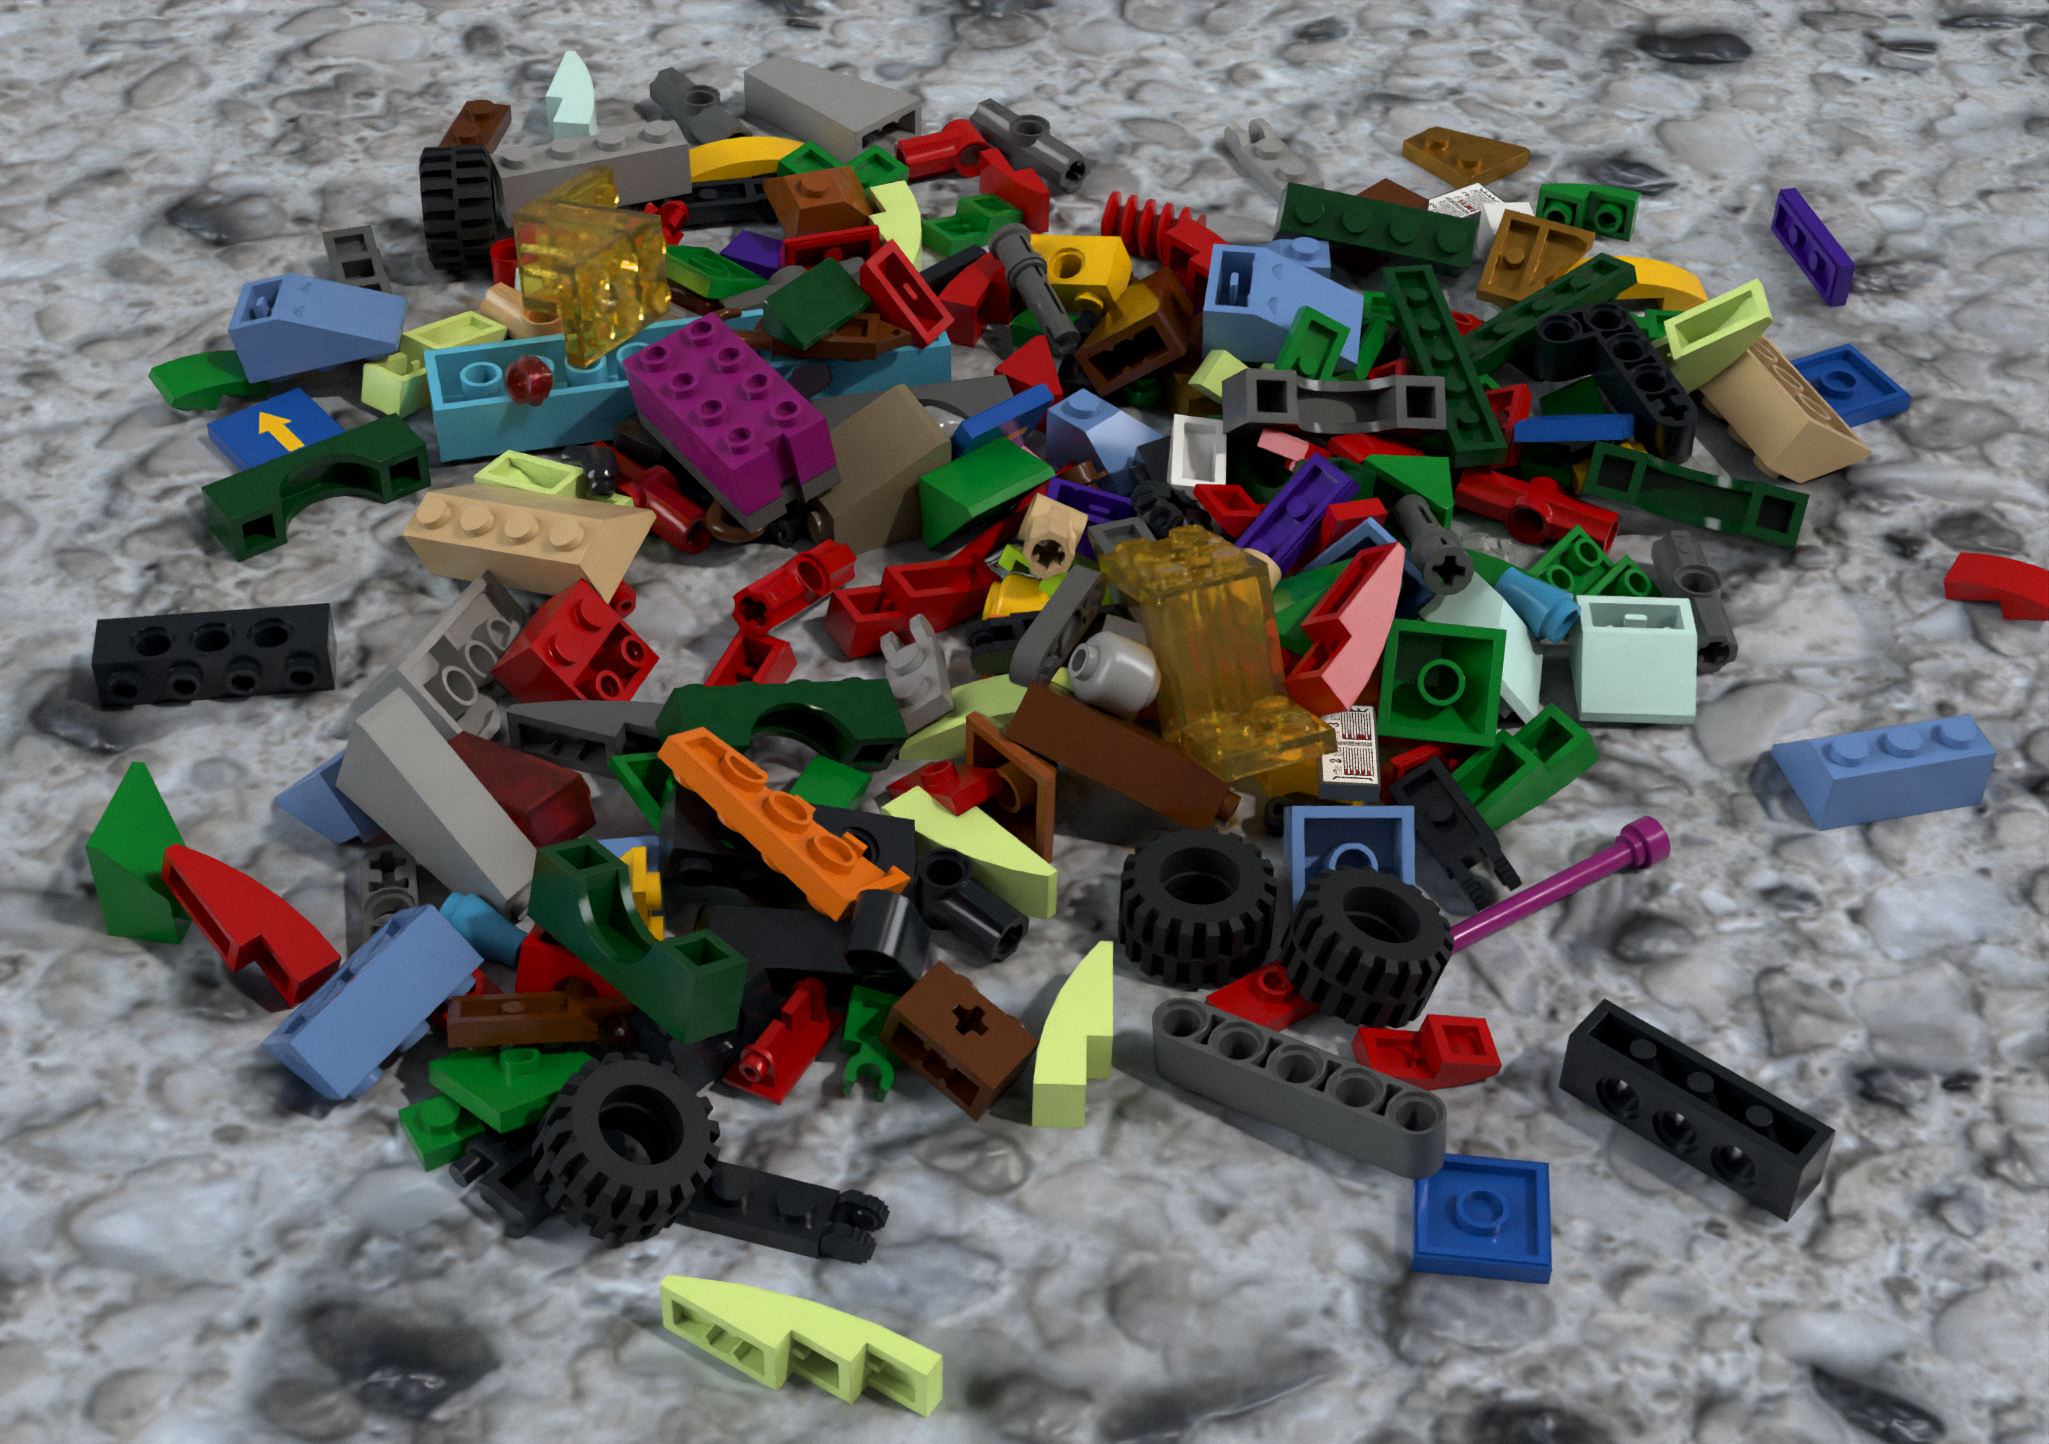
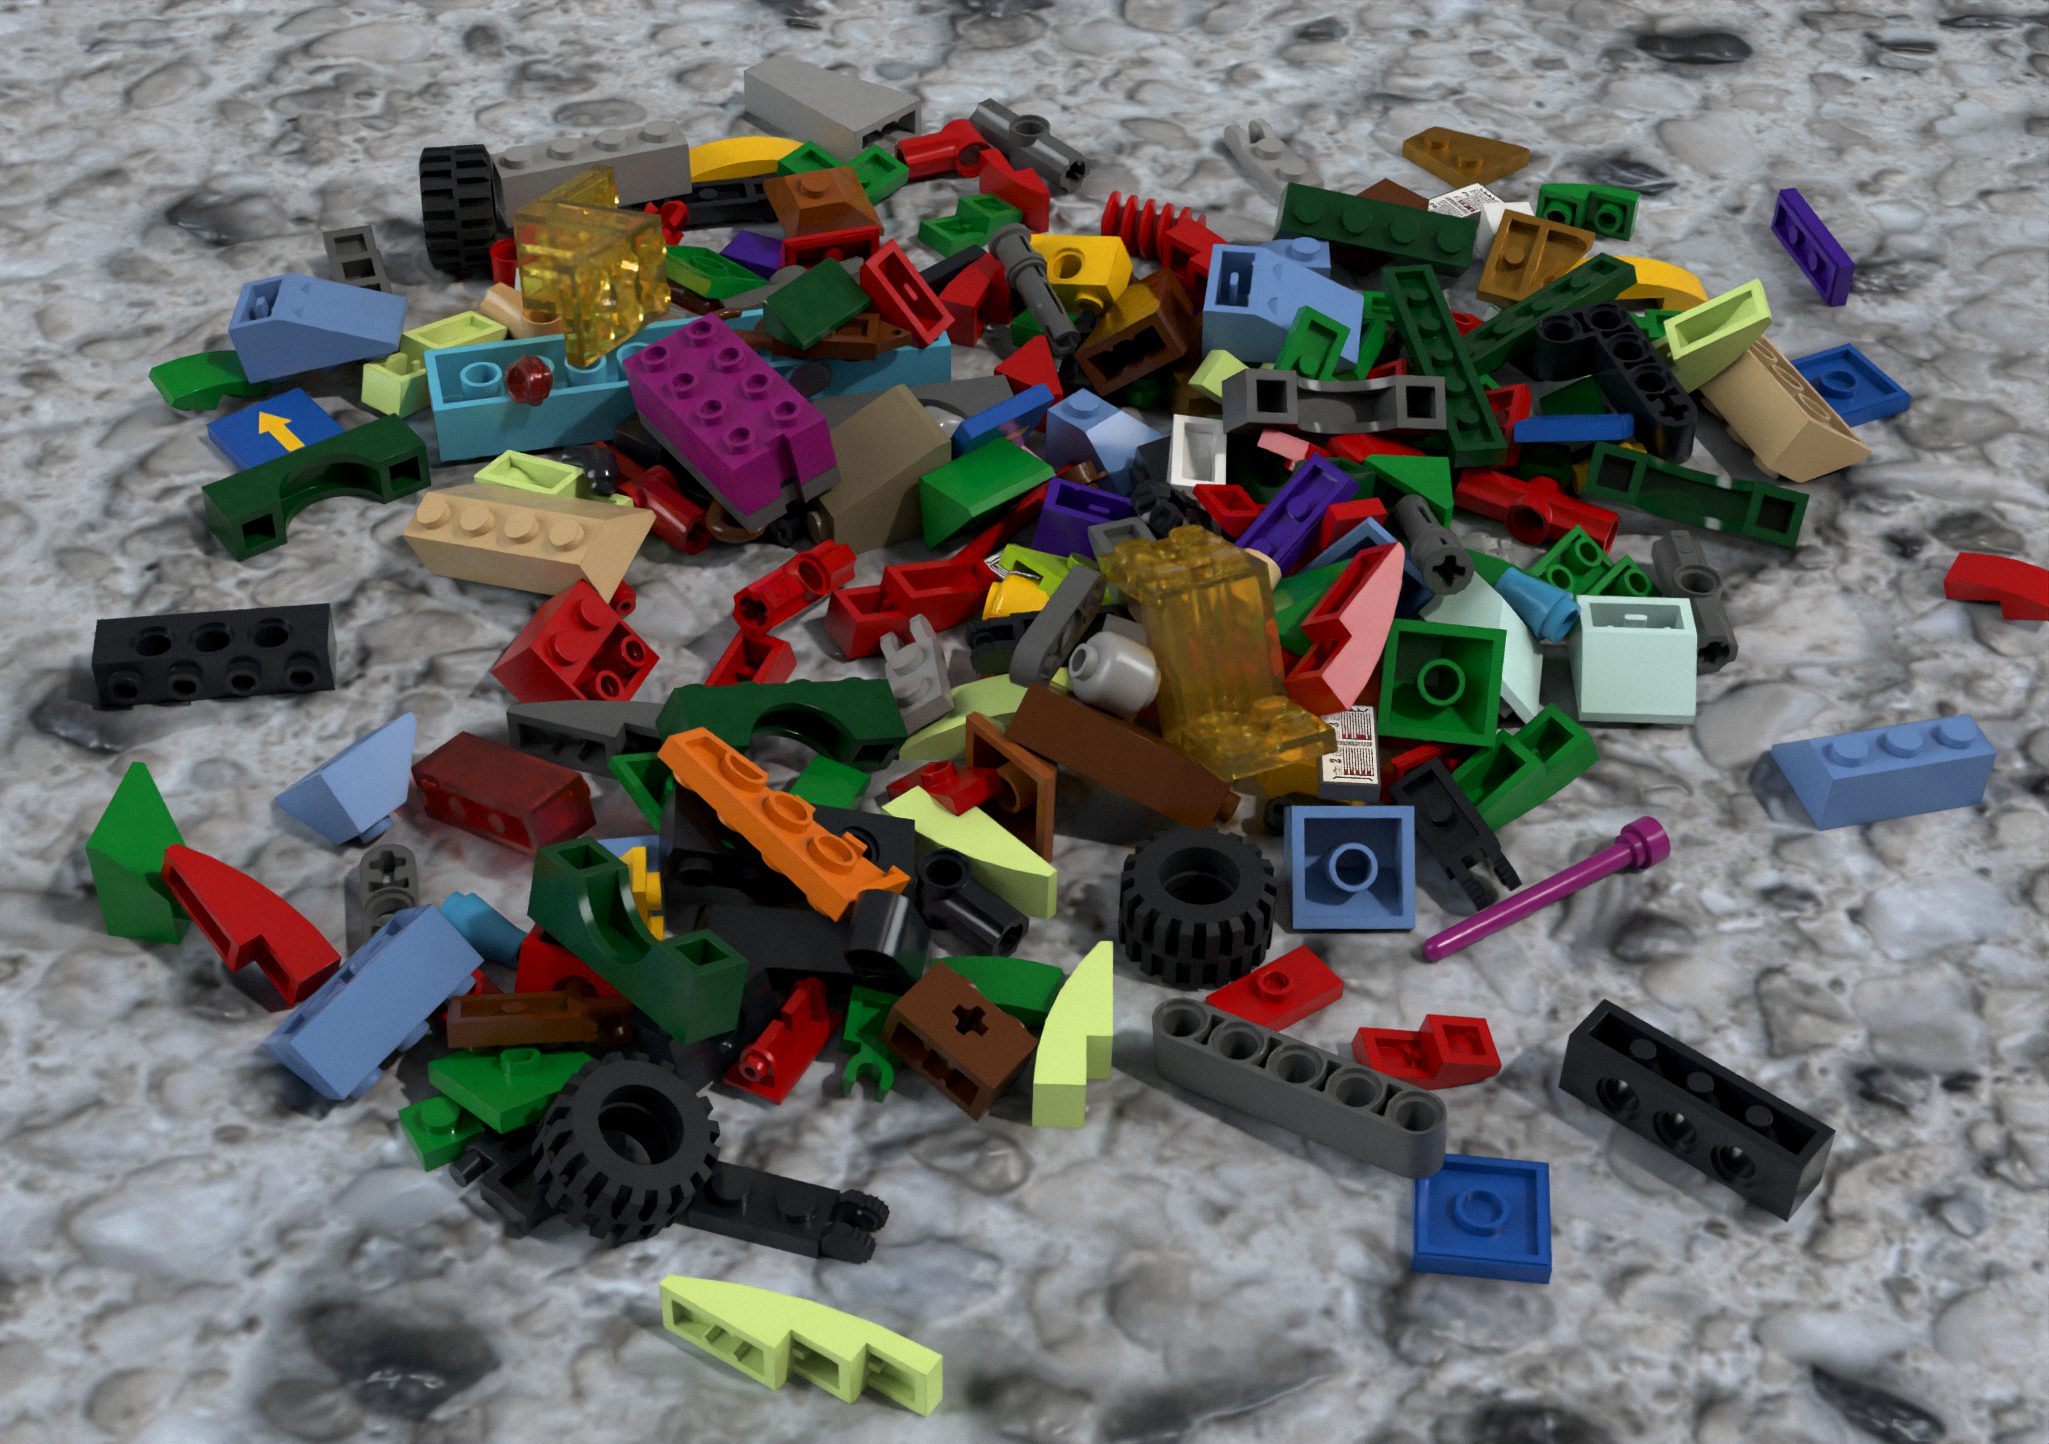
(435, 805): light grey slope -> none
(452, 662): light grey wedge -> none
(479, 124): reddish brown hinge -> none
(571, 100): light aqua slope -> none
(695, 108): dark grey piece -> none
(898, 219): yellowish green slope -> none
(1012, 984): none -> green slope
(1050, 535): tan piece -> none
(1366, 947): black tyre -> none

